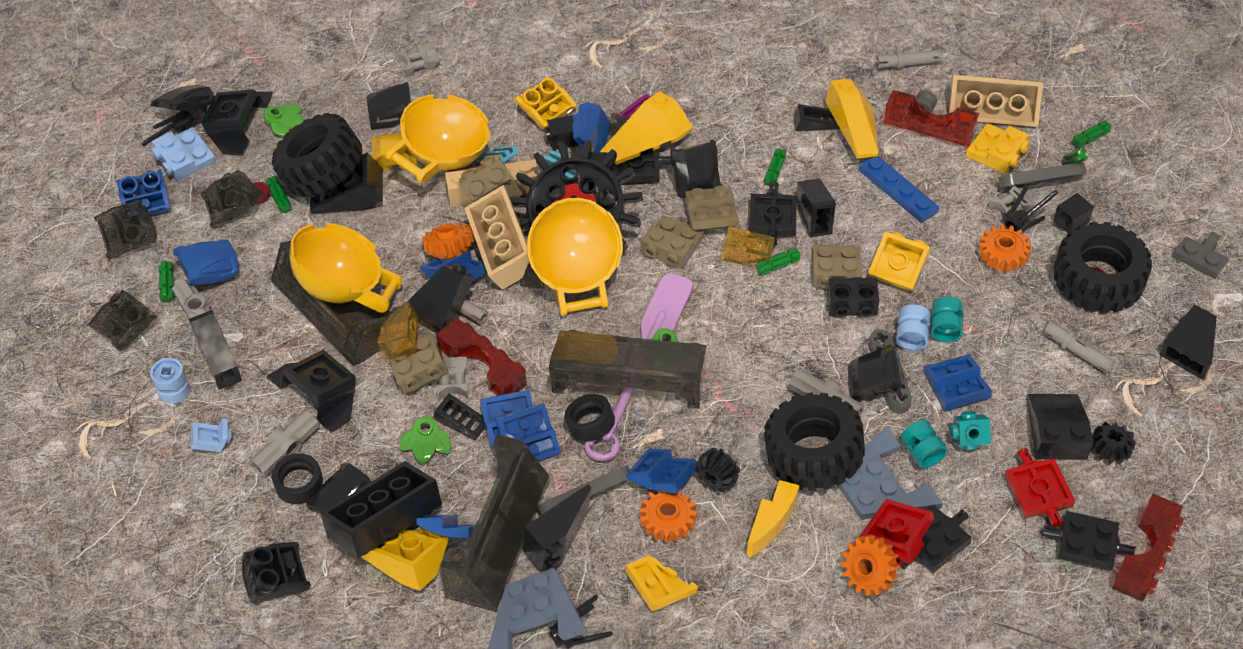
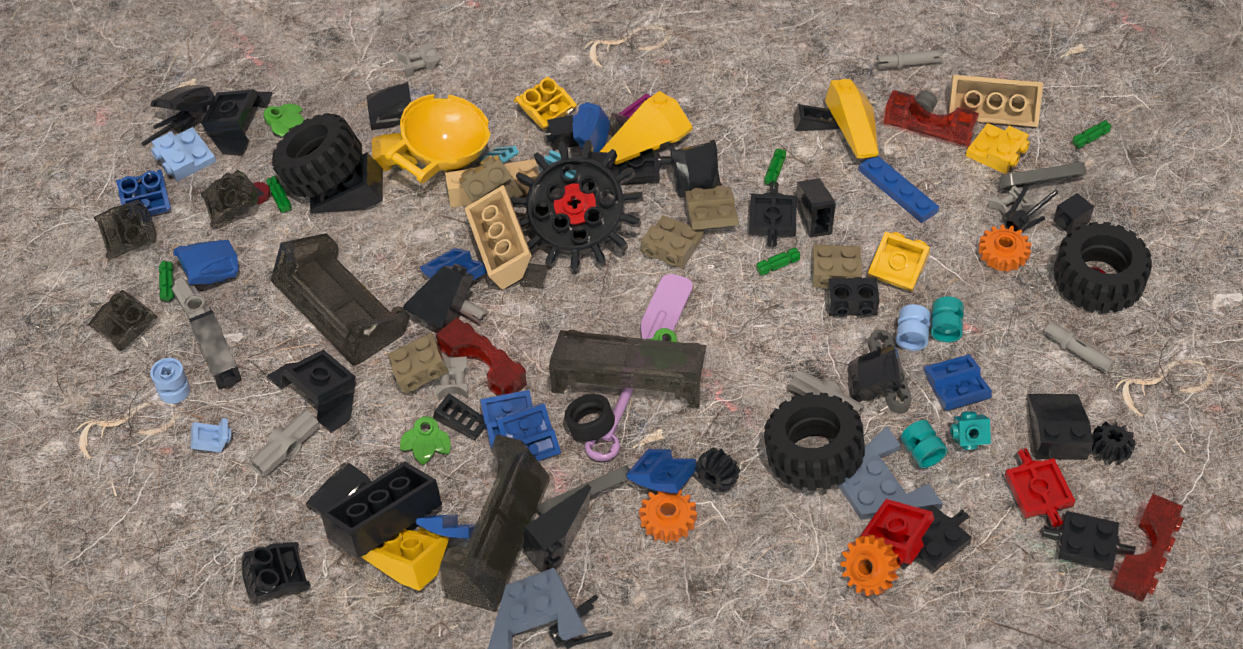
(292, 463): black tyre -> none
(340, 266): yellow windscreen -> none
(399, 332): clear yellow slope -> none
(448, 240): orange gear -> none
(574, 250): yellow windscreen -> none
(658, 583): yellow wing -> none
(746, 247): clear yellow slope -> none
(748, 451): clear plate -> none
(772, 517): yellow slope -> none
(1075, 156): green axle -> none
(1192, 342): black slope -> none
(1202, 256): dark grey plate -> none

